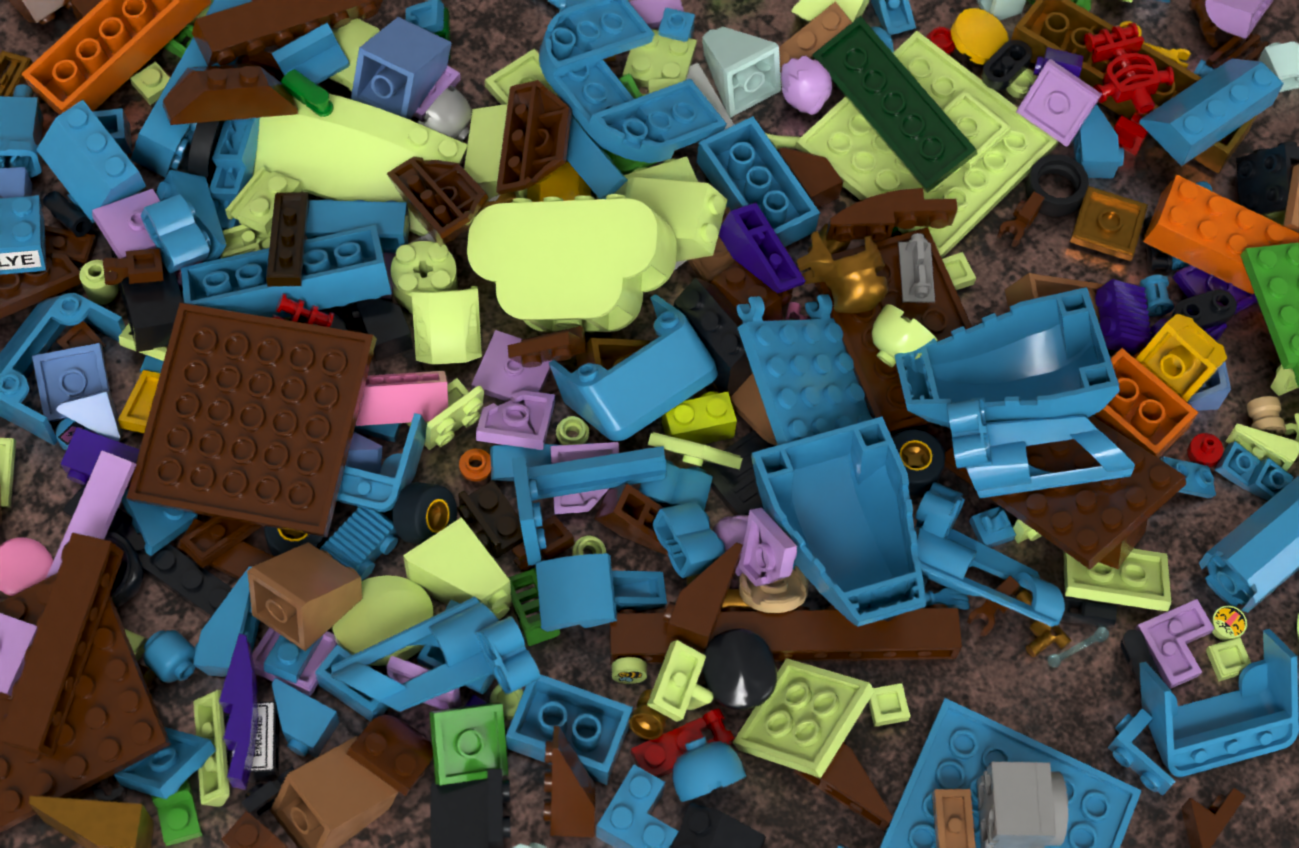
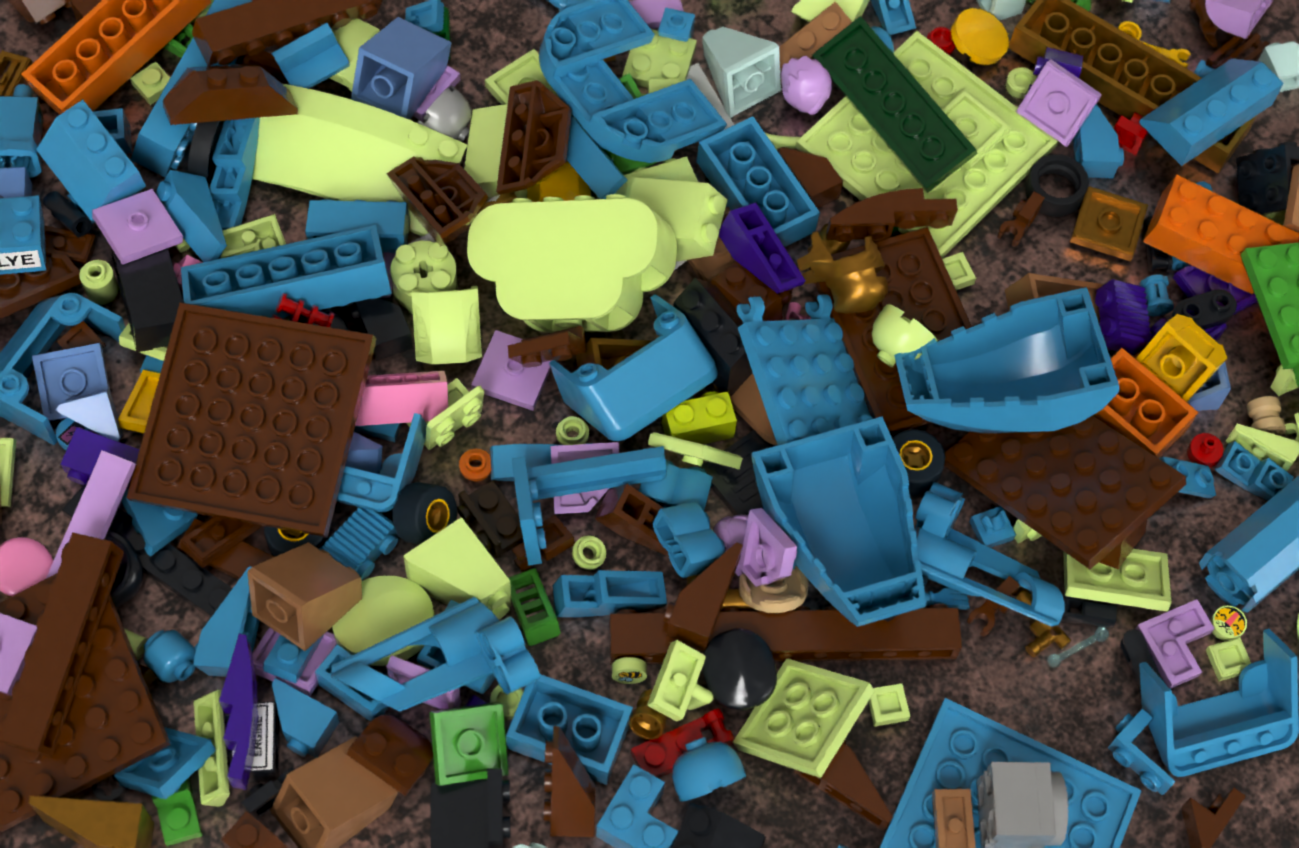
(139, 266): reddish brown plate -> none
(175, 232): dark azure brick -> none
(256, 200): yellowish green plate -> none
(287, 239): dark brown tile -> none
(308, 93): green bar -> none
(518, 422): lavender plate -> none
(576, 591): dark azure slope -> none
(916, 270): light grey hinge -> none
(998, 454): dark azure panel -> none
(1002, 69): black plate -> none
(1136, 73): red piece -> none

